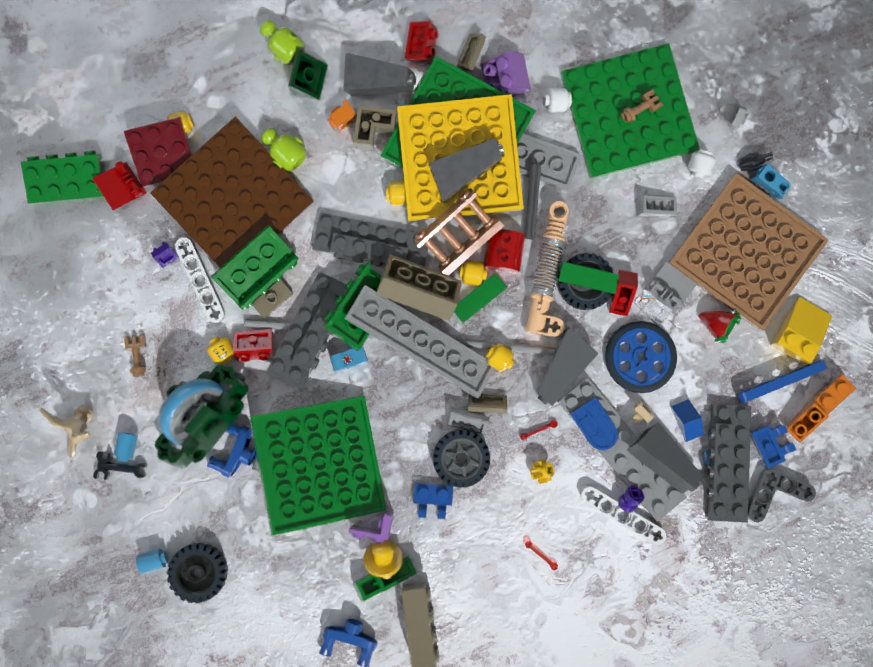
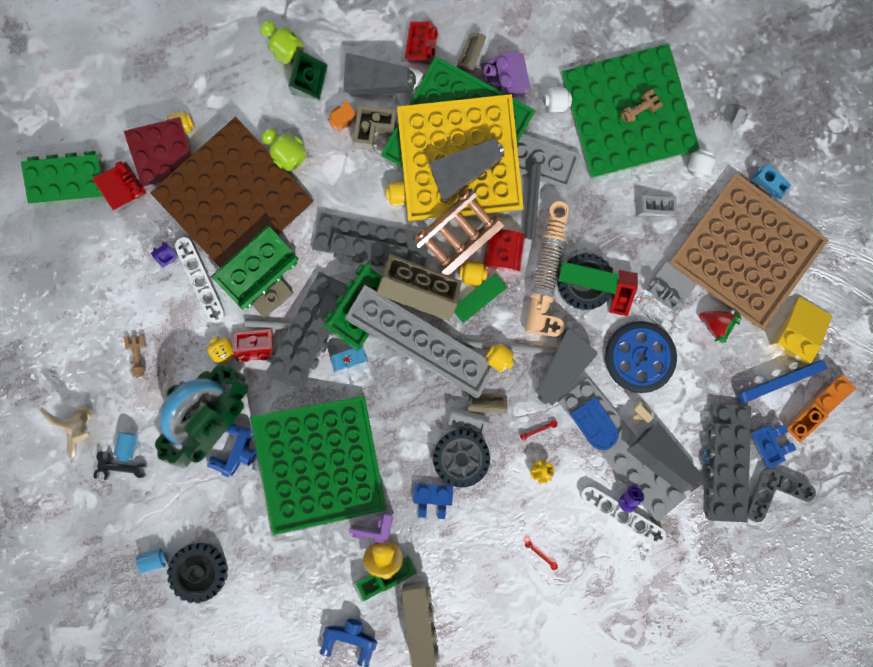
(688, 420): blue slope -> none
(754, 161): black piece -> none

